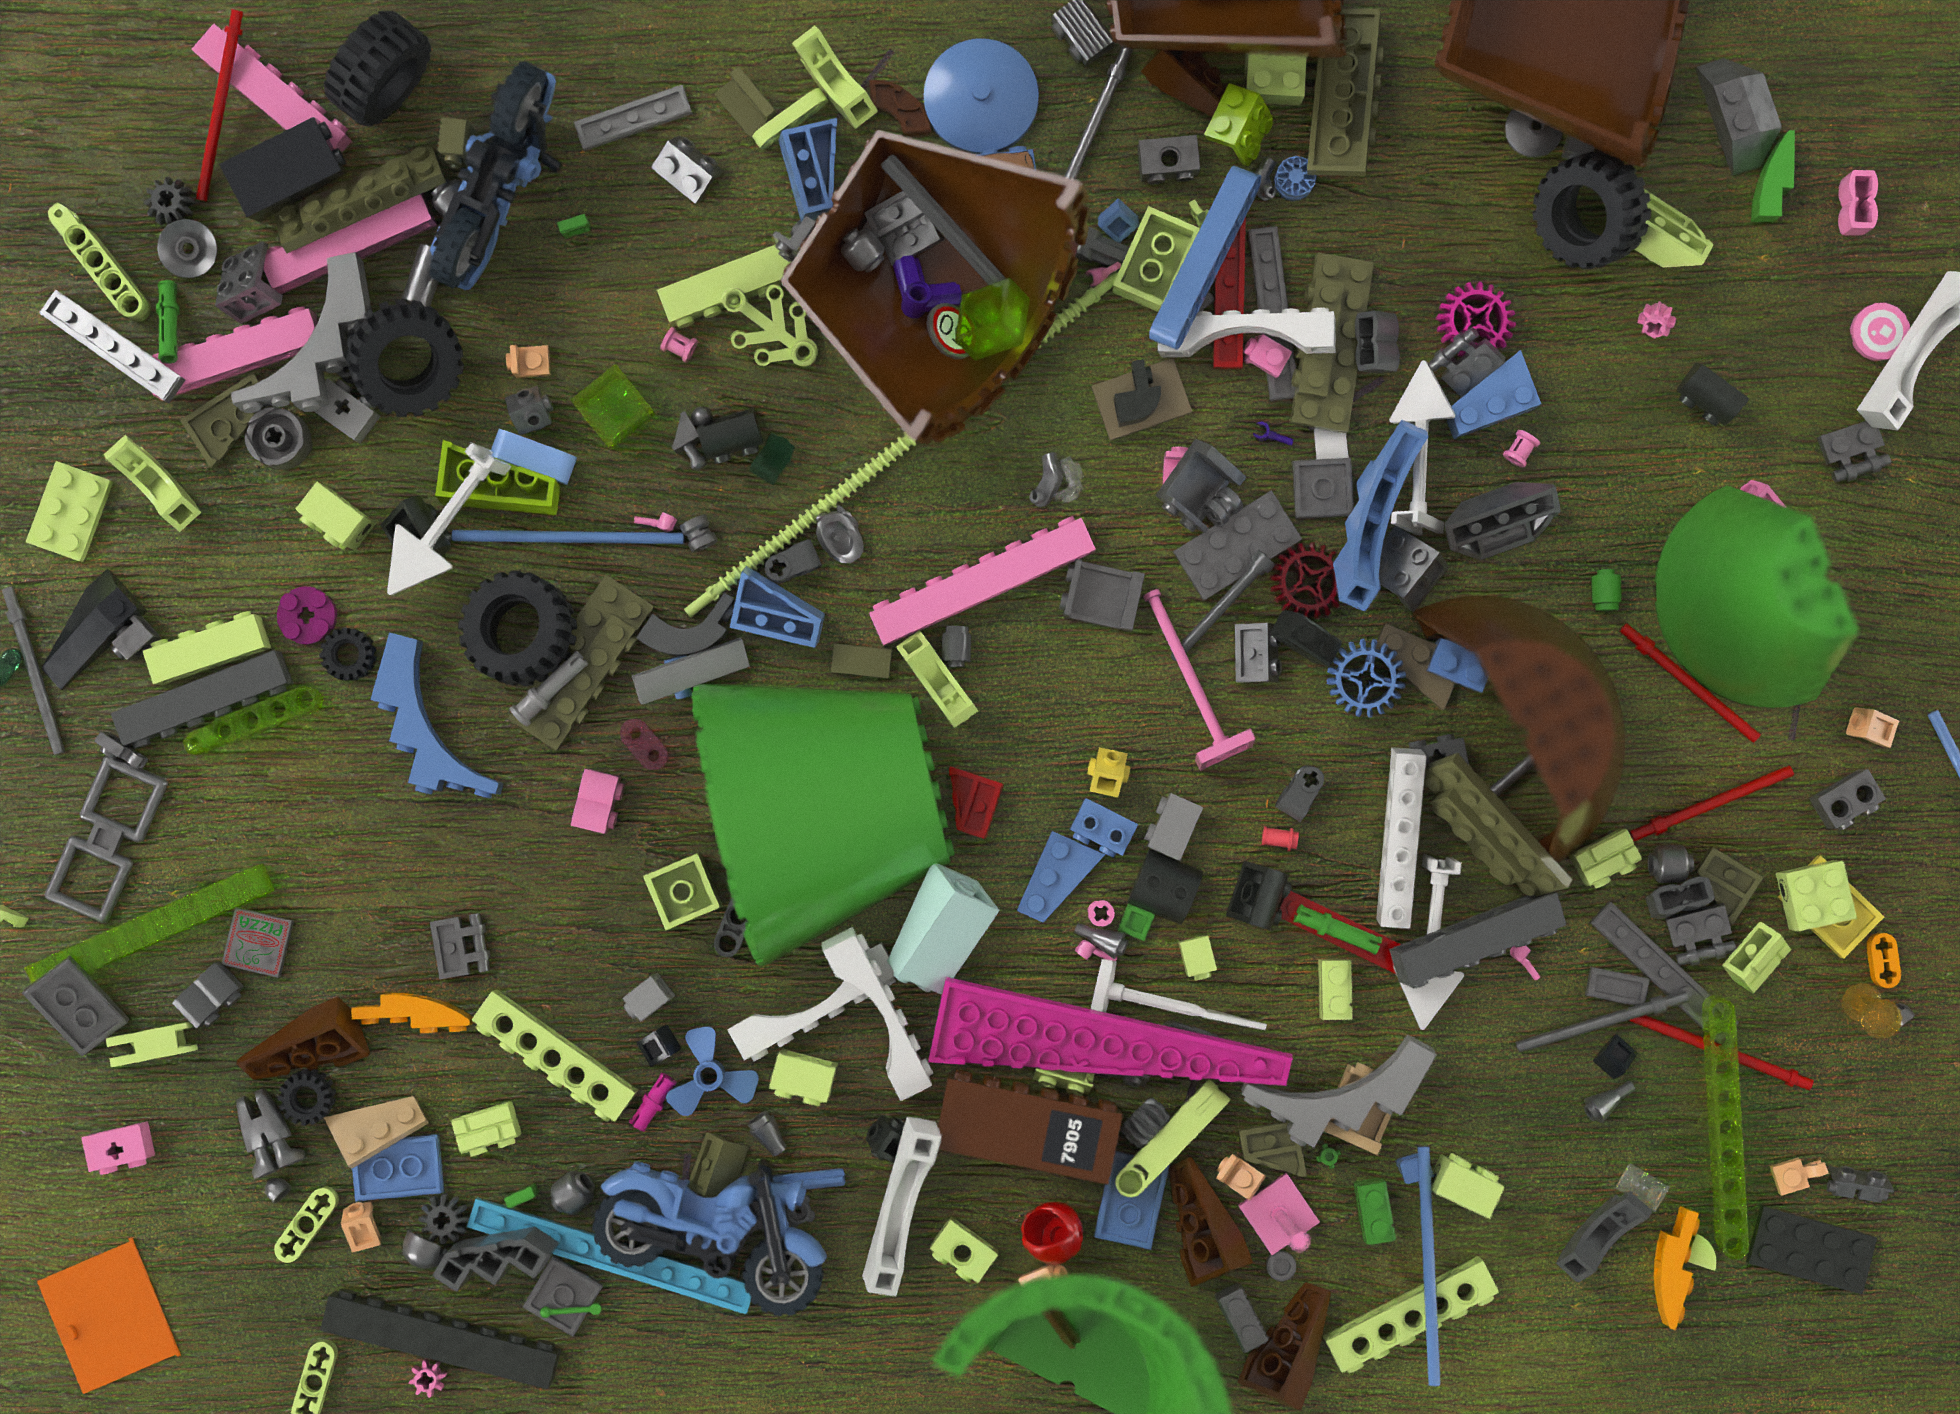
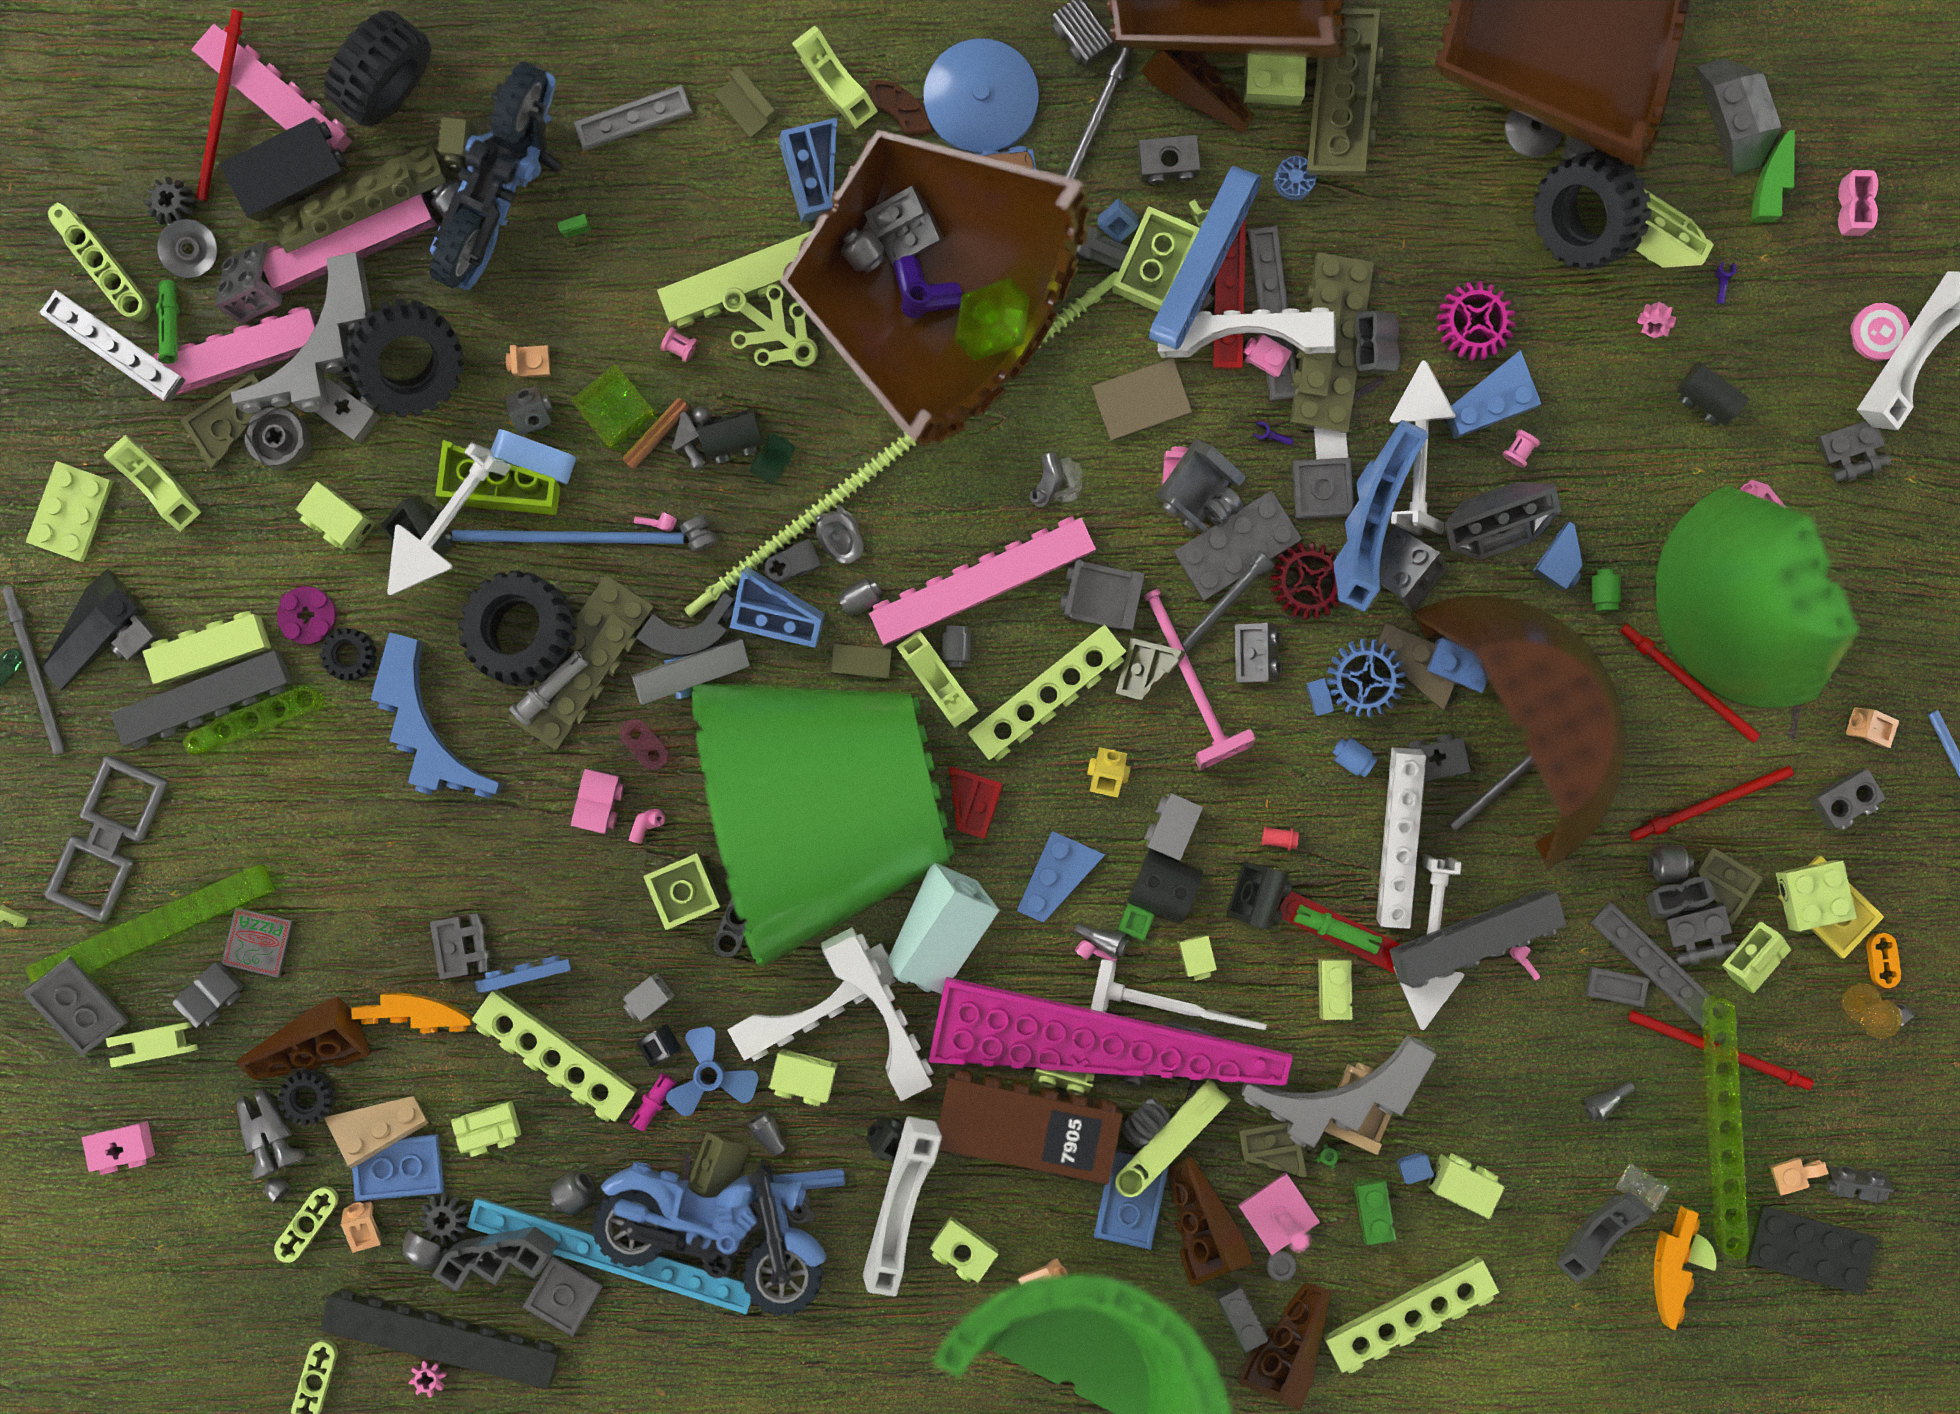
(108, 1317): orange piece -> none
(113, 748): flat silver plate -> none
(420, 284): flat silver pin -> none
(521, 1196): bright green tile -> none
(522, 973): none -> medium blue wing
(595, 1309): bright green hinge -> none
(644, 822): none -> bright pink arm
(655, 433): none -> nougat axle
(686, 168): bracket -> none
(790, 118): yellowish green beam -> none
(790, 248): flat silver bracket -> none
(860, 596): none -> flat silver brick
(872, 75): piece -> none
(941, 220): dark grey axle -> none
(942, 330): piece -> none
(1052, 1233): red piece -> none
(1062, 1326): axle -> none
(1100, 641): none -> yellowish green brick
(1101, 273): bright pink hand -> none
(1103, 827): medium blue brick -> none
(1109, 911): bright pink bush -> none
(1141, 403): pearl dark grey brick -> none
(1146, 668): none -> wing
(1240, 122): lime bracket -> none
(1240, 1176): light nougat bracket -> none
(1266, 189): flat silver arm -> none
(1297, 797): dark grey piece -> none
(1306, 637): pearl dark grey brick -> none
(1320, 697): none -> medium blue piece
(1354, 756): none -> medium blue brick
(1429, 1265): medium blue piece -> none
(1472, 367): flat silver plate -> none
(1491, 828): olive plate -> none
(1561, 560): none -> medium blue slope
(1606, 857): yellowish green brick -> none
(1615, 1057): black slope -> none
(1656, 1005): flat silver bar -> none
(1724, 277): none -> dark purple hand

